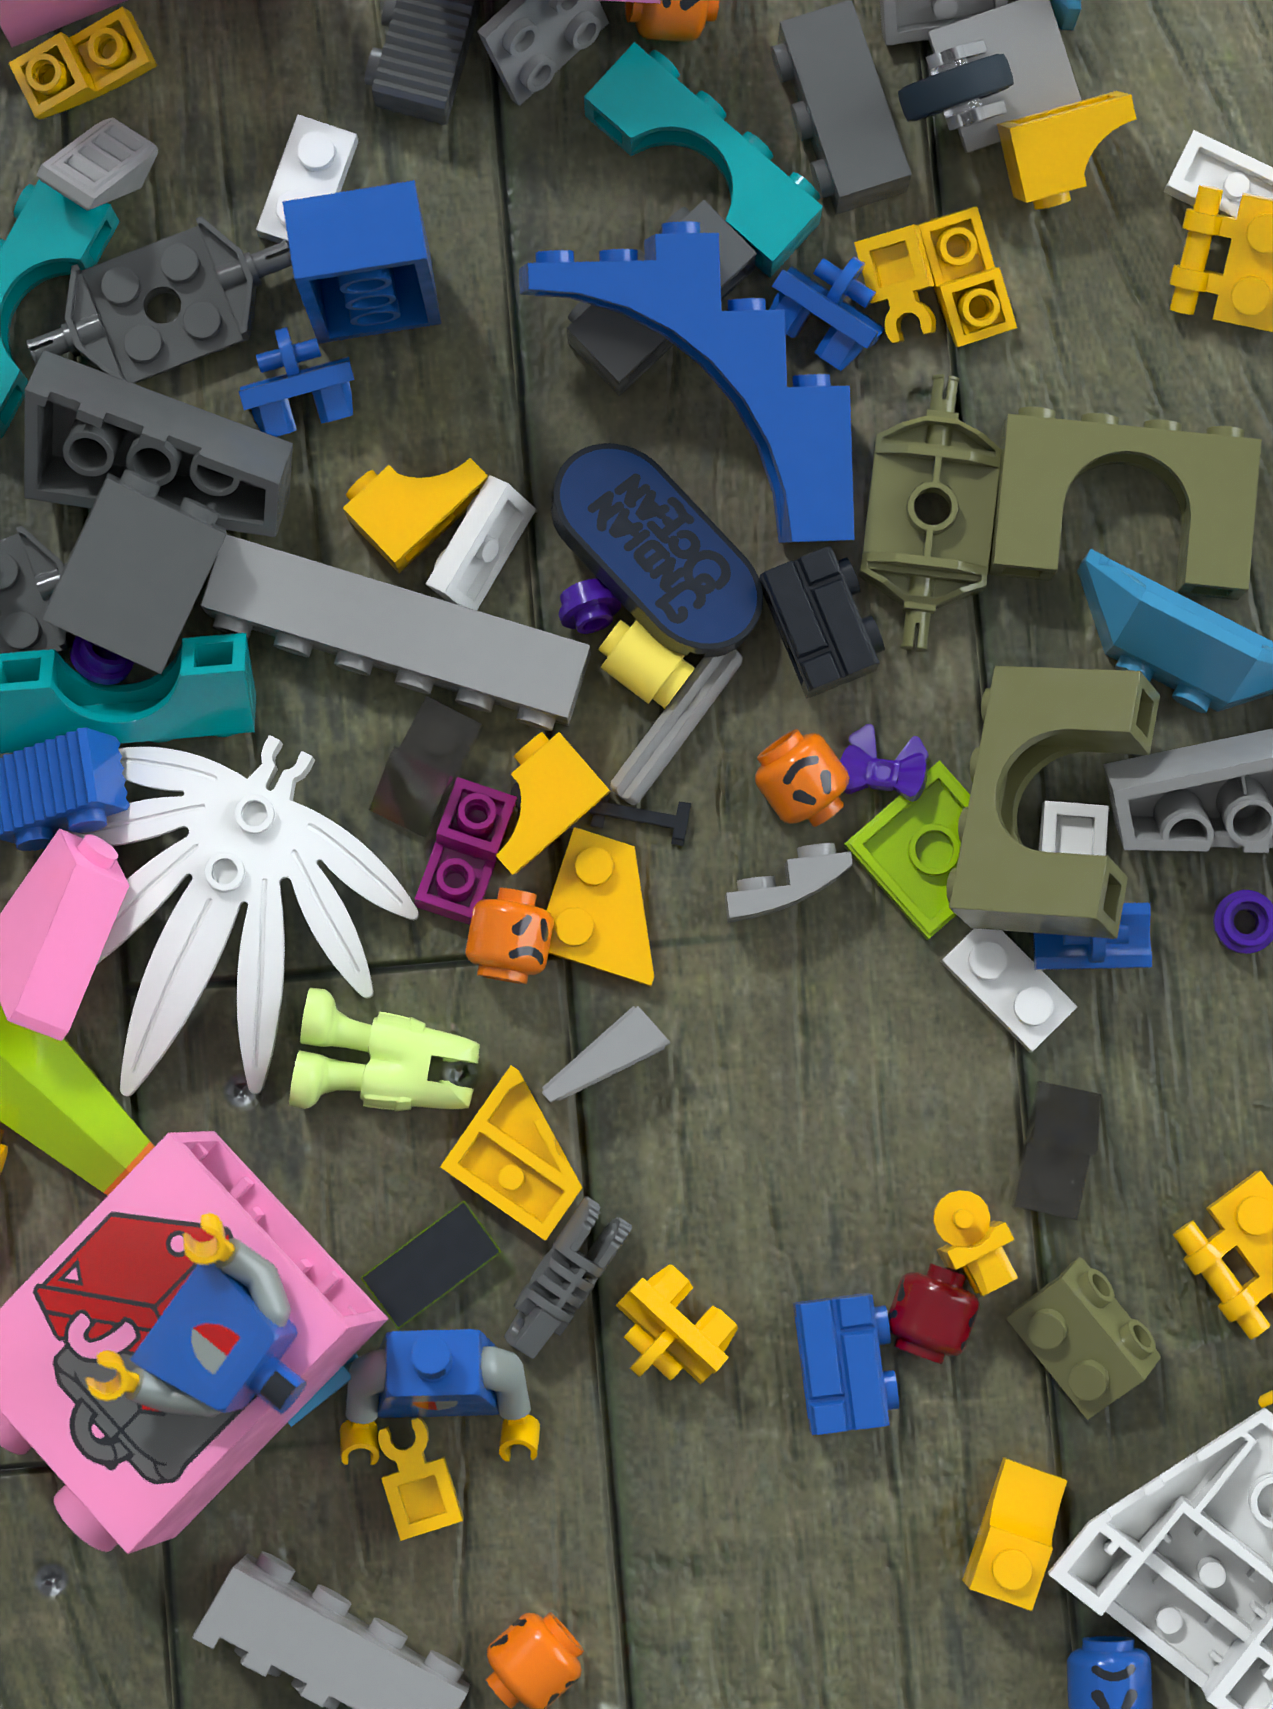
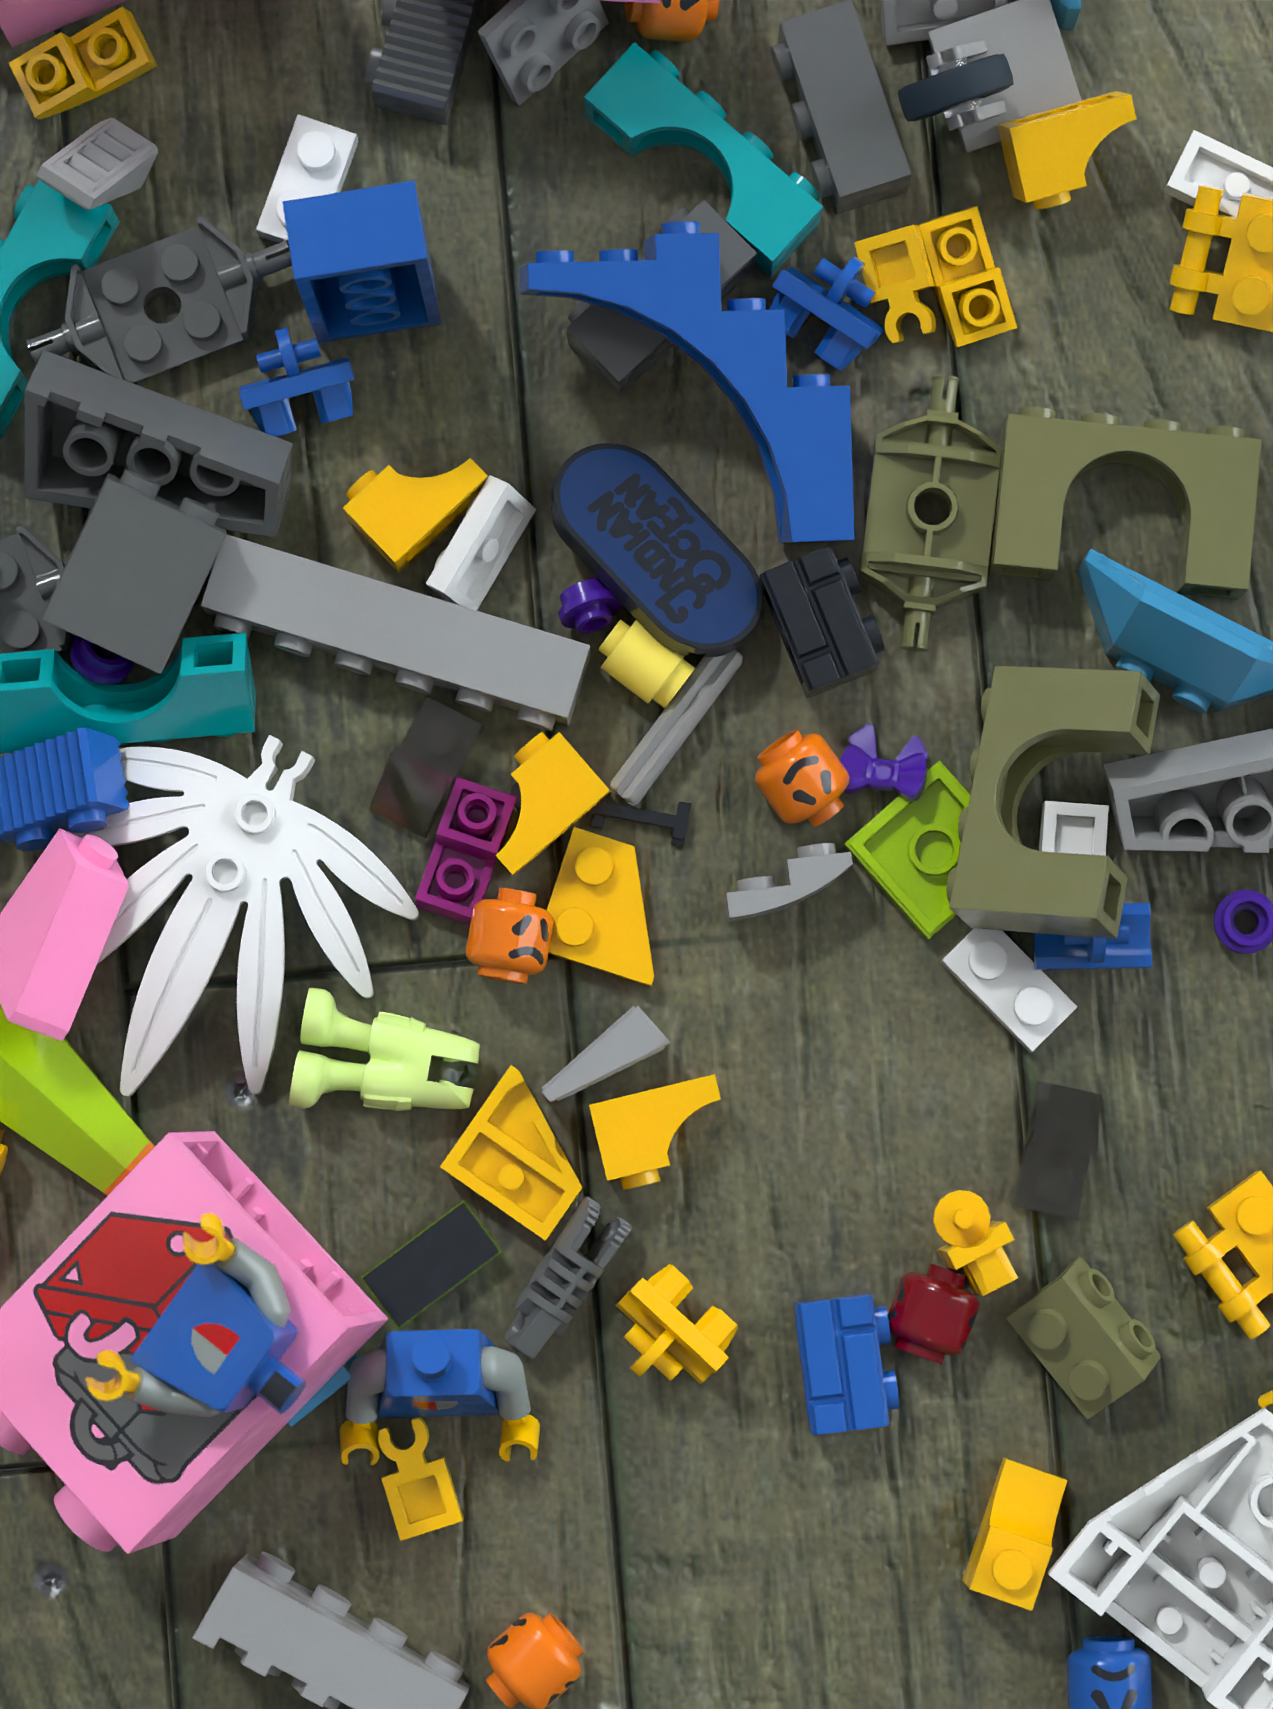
(639, 1127): none -> yellow arch

